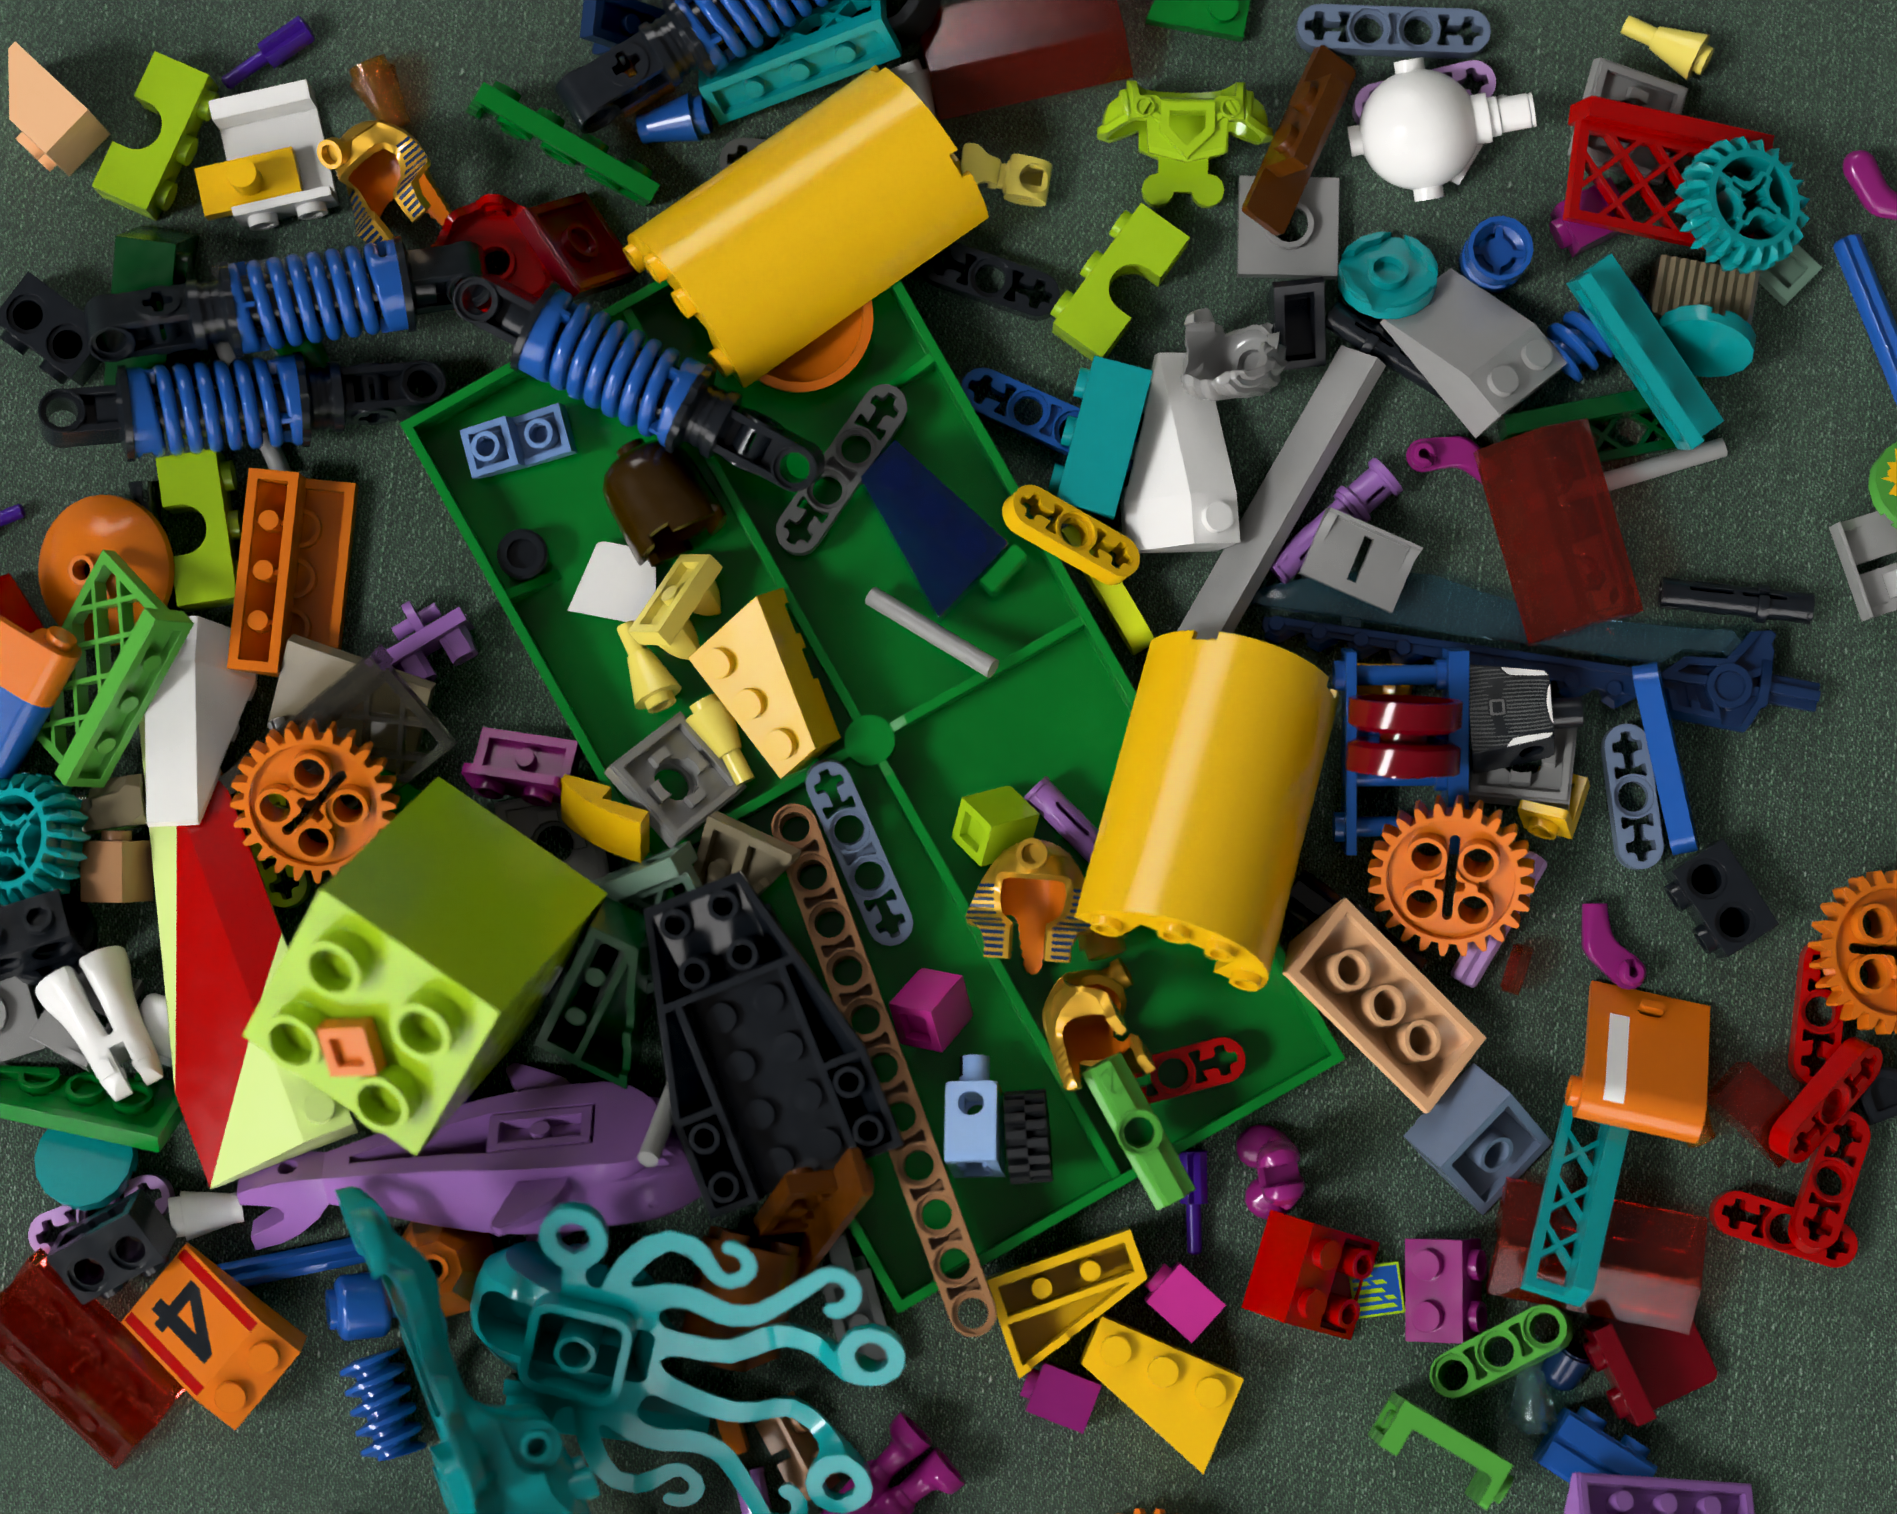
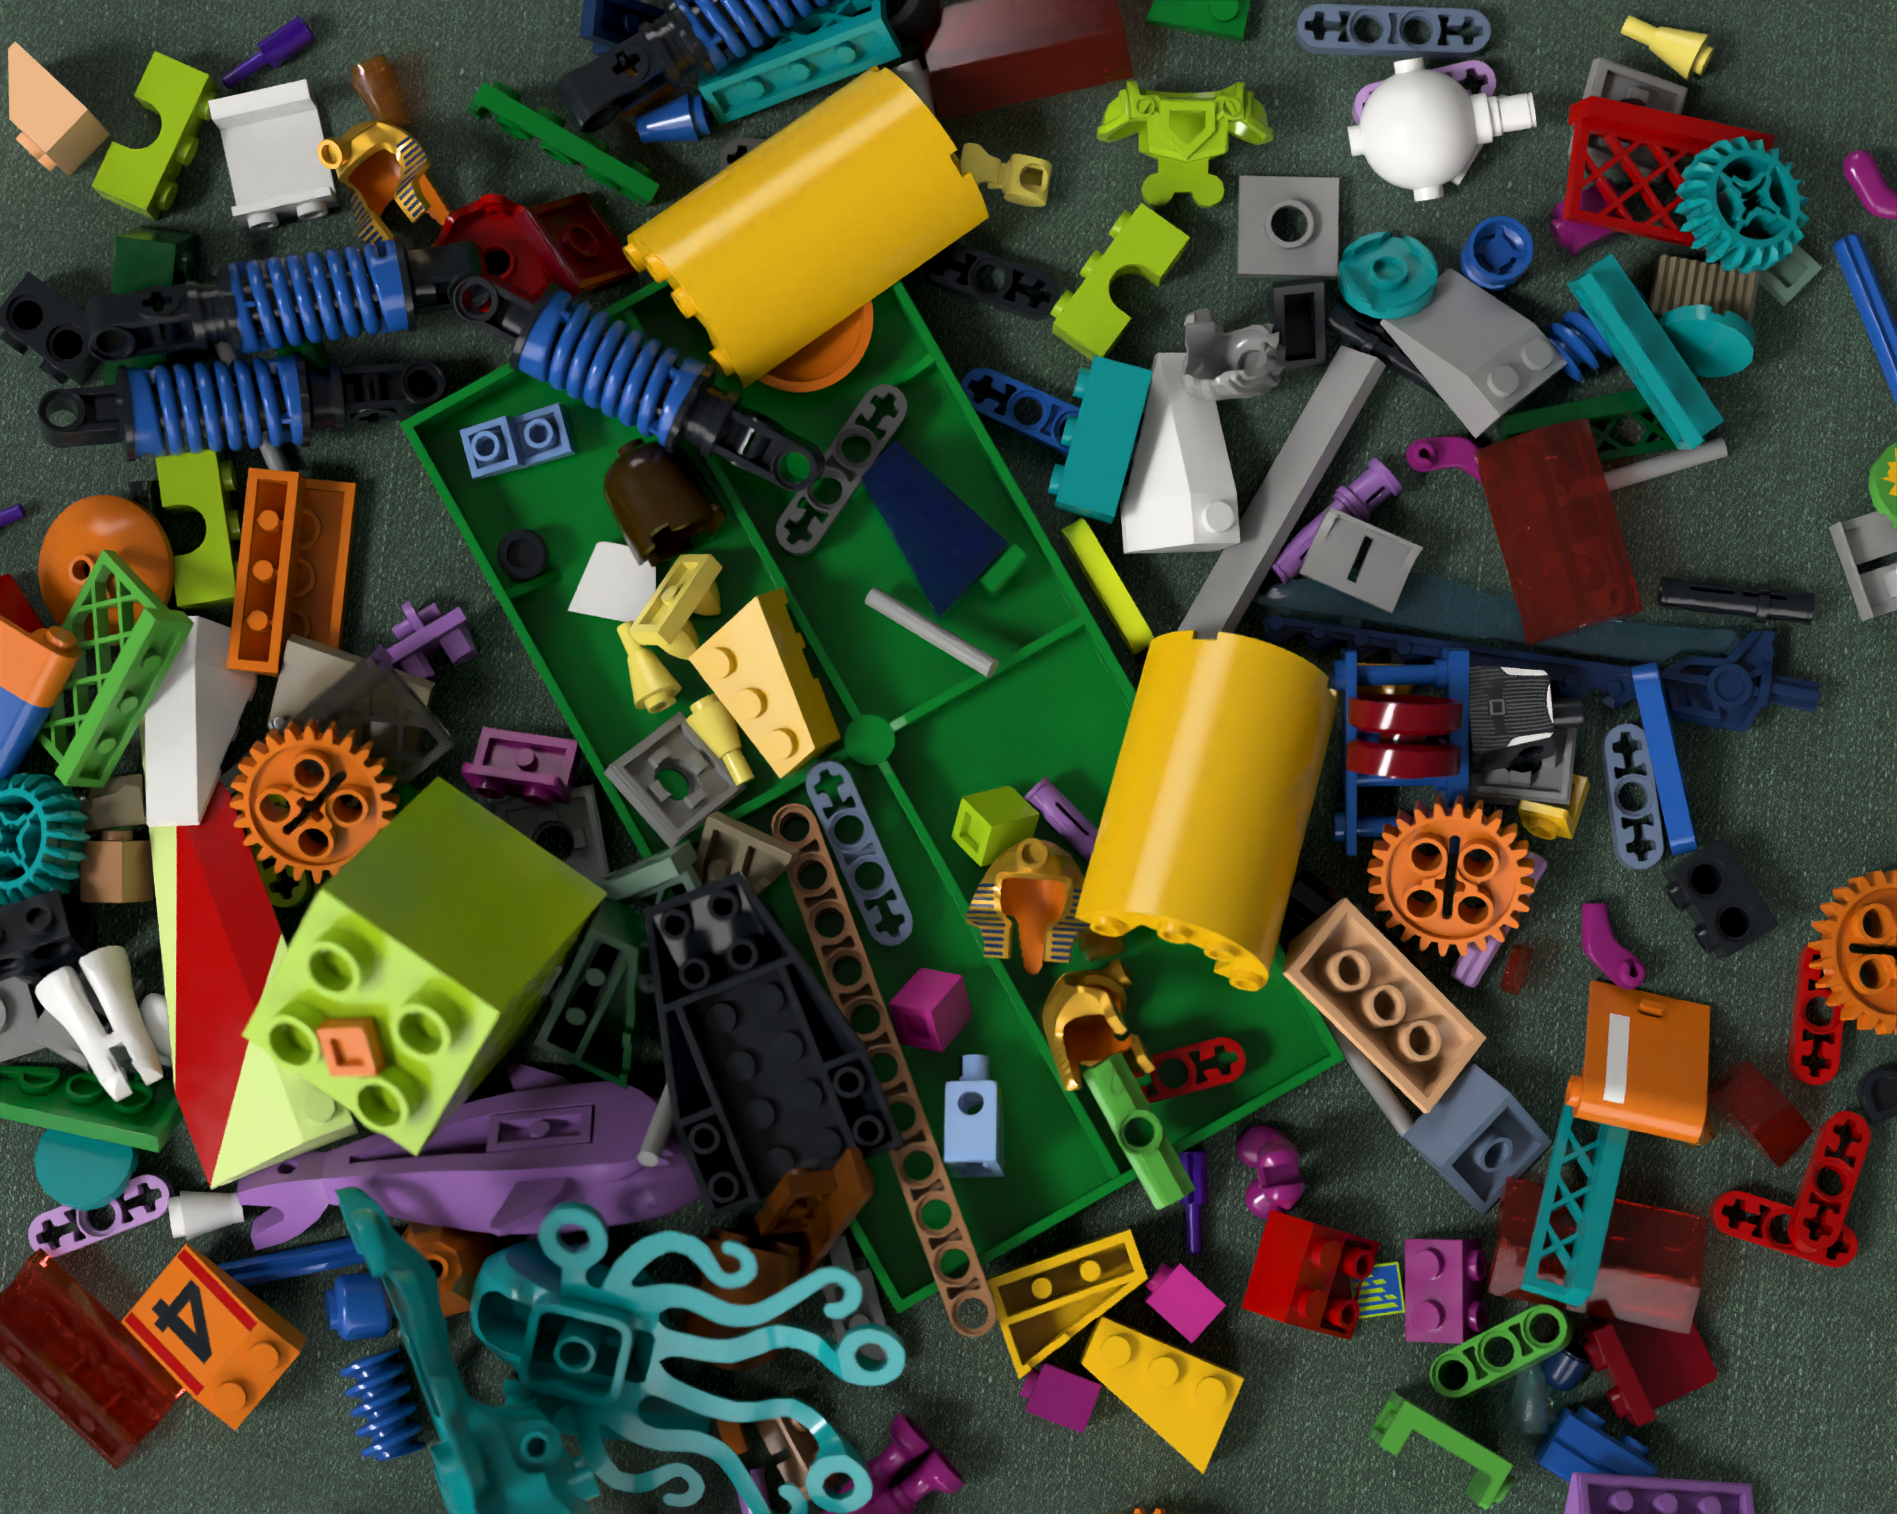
(107, 1241): black brick -> none
(247, 181): yellow tile -> none
(603, 822): yellow slope -> none
(1028, 1136): black tyre -> none
(1051, 540): yellow beam -> none
(1299, 140): reddish brown bracket -> none
(1372, 1080): none -> light grey bar
(1840, 1081): red beam -> none

